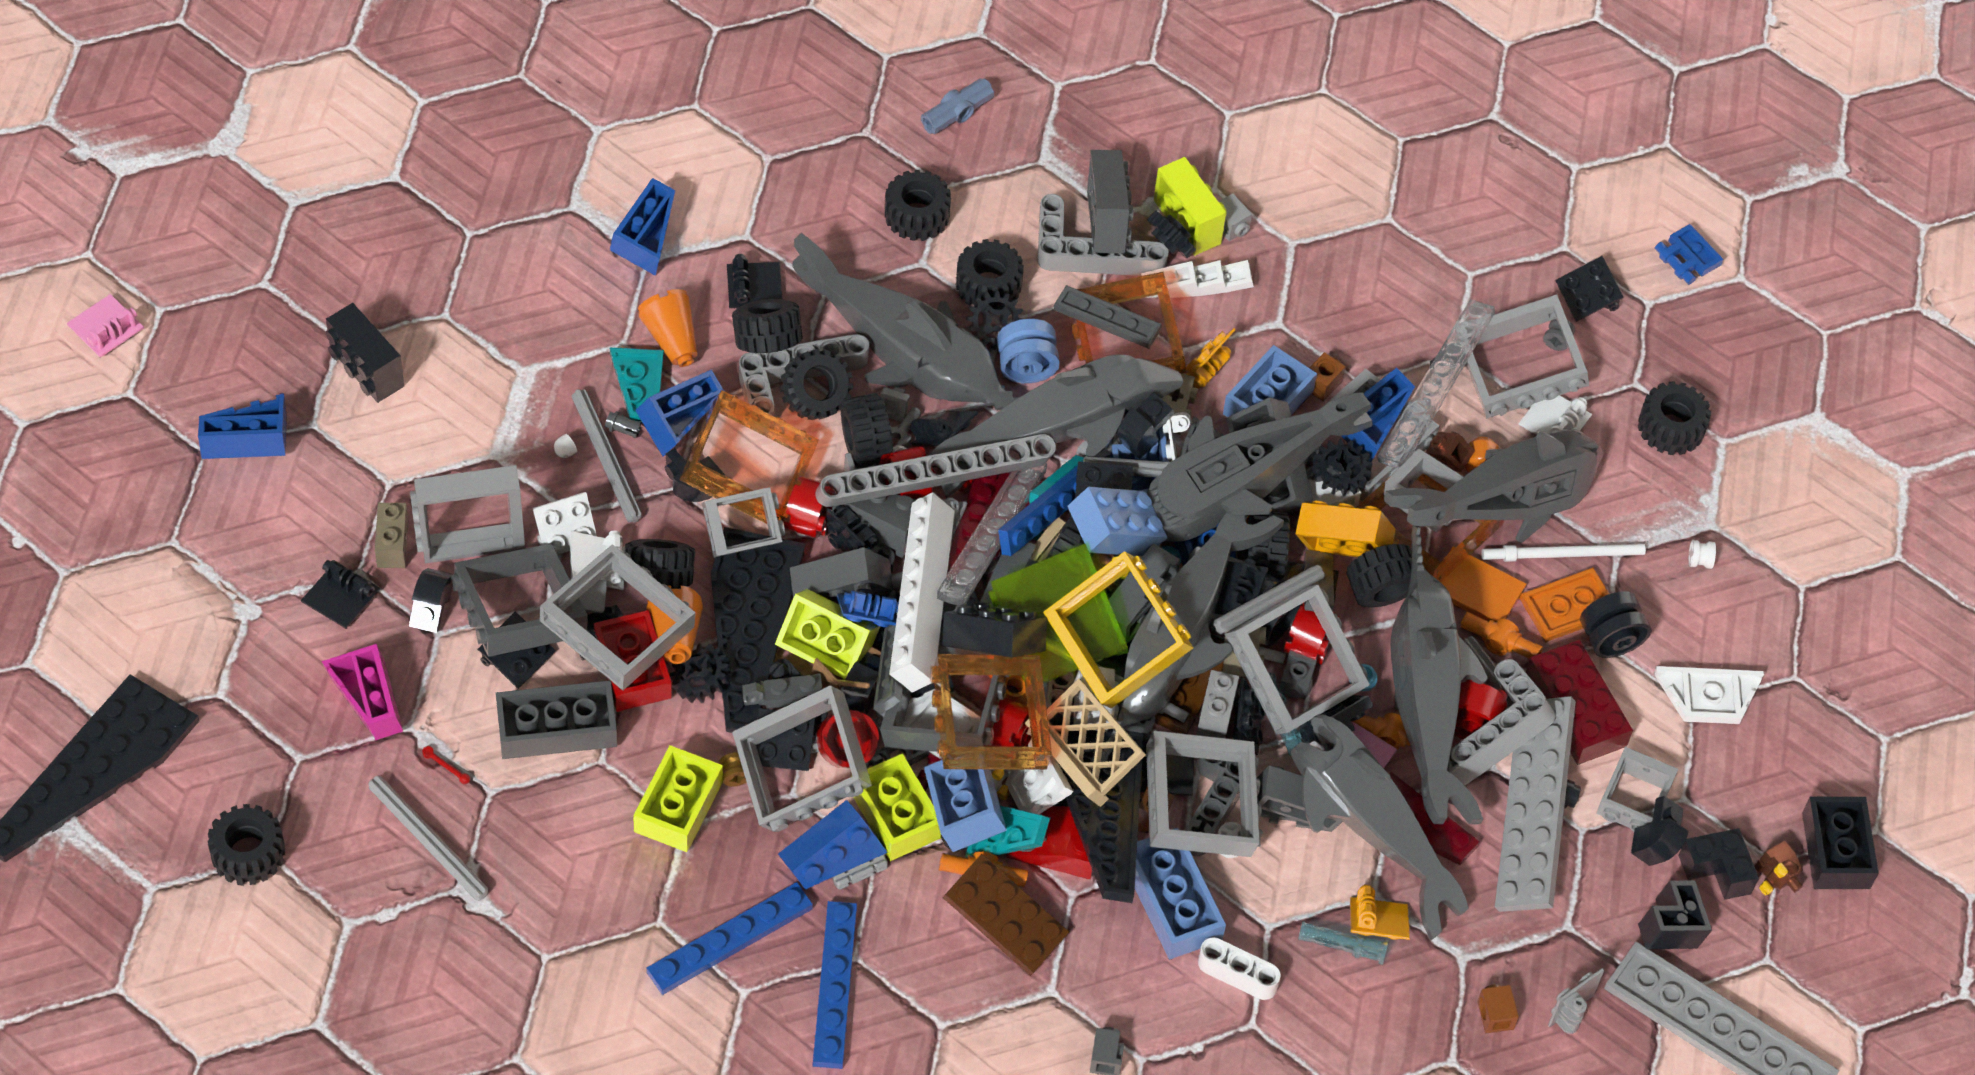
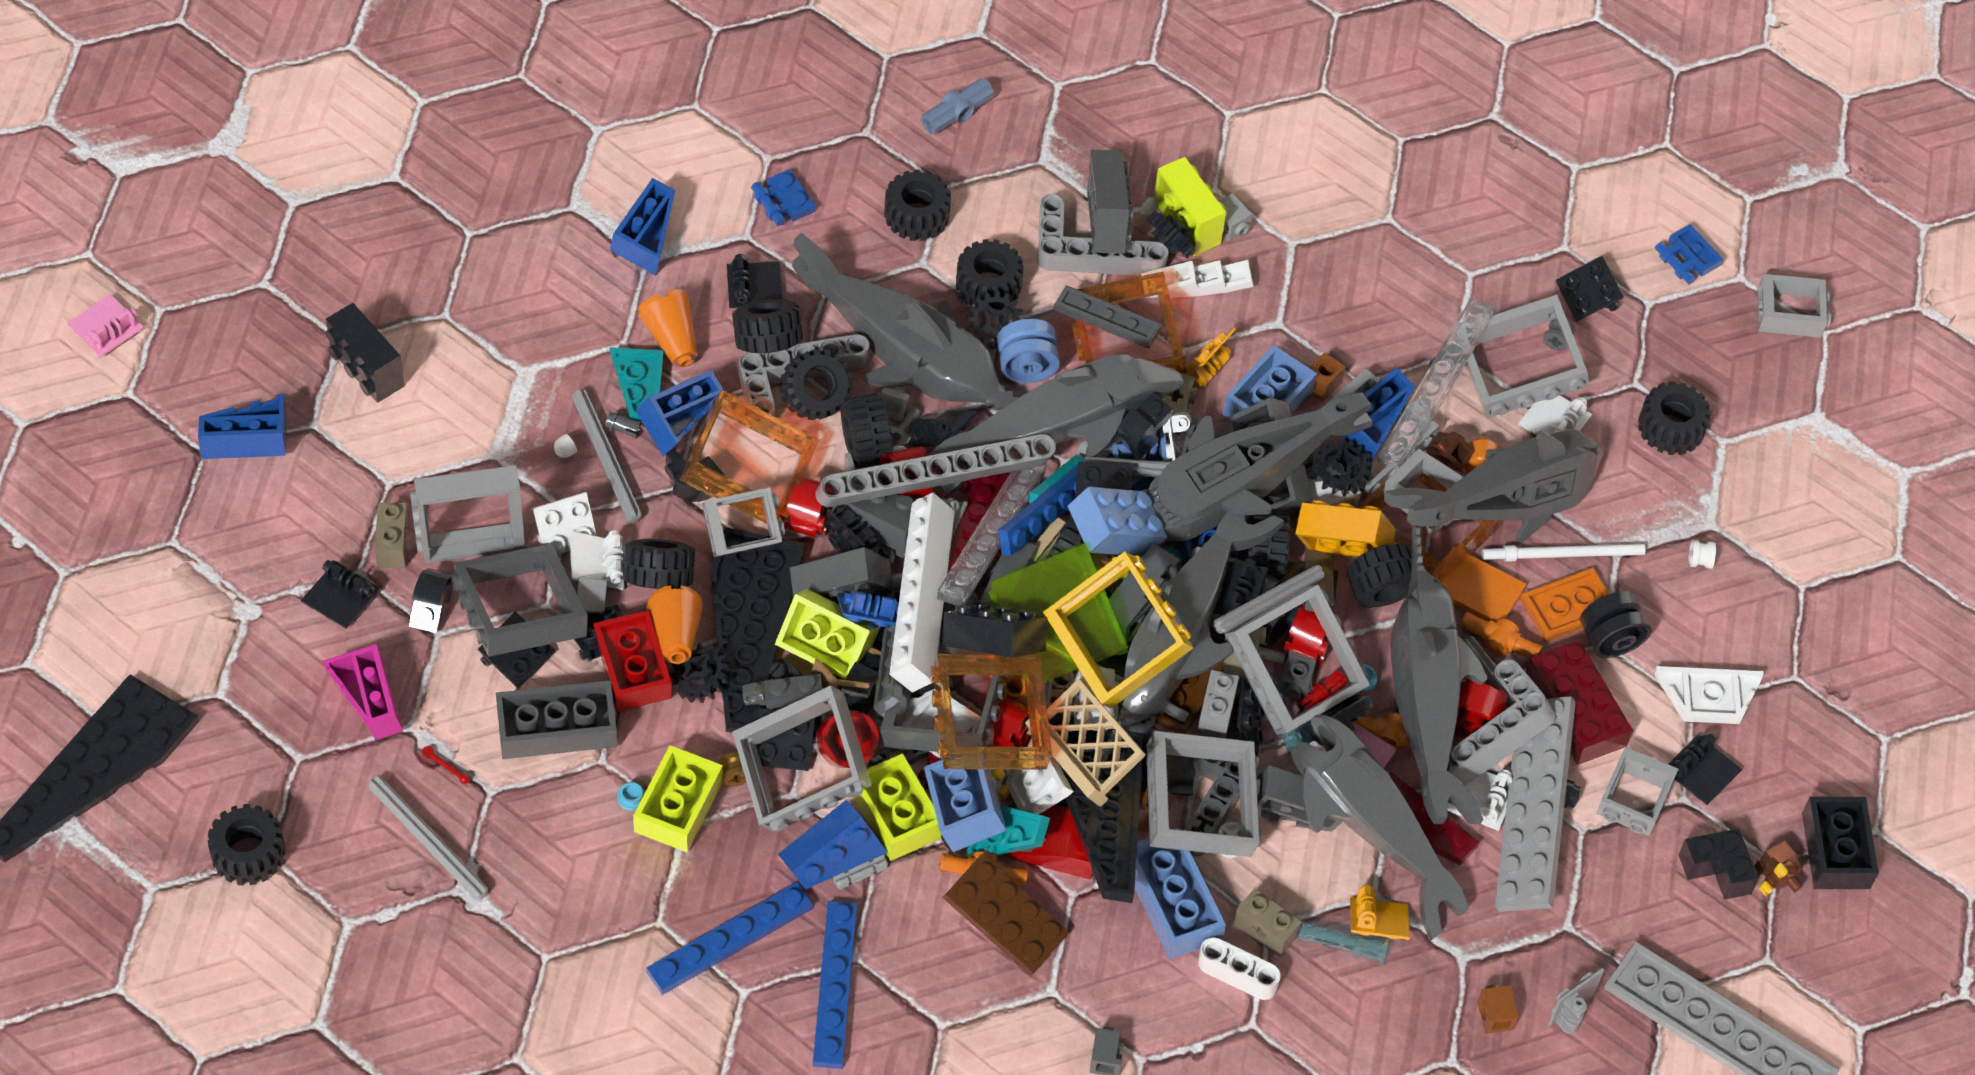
(588, 646): light grey window -> none
(630, 796): none -> medium azure plate
(790, 195): none -> blue plate
(1267, 922): none -> dark tan brick
(1323, 690): none -> red axle
(1491, 795): none -> white hinge
(1661, 838): black brick -> none
(1677, 920): black brick -> none
(1704, 768): none -> black hinge
(1787, 322): none -> light grey window

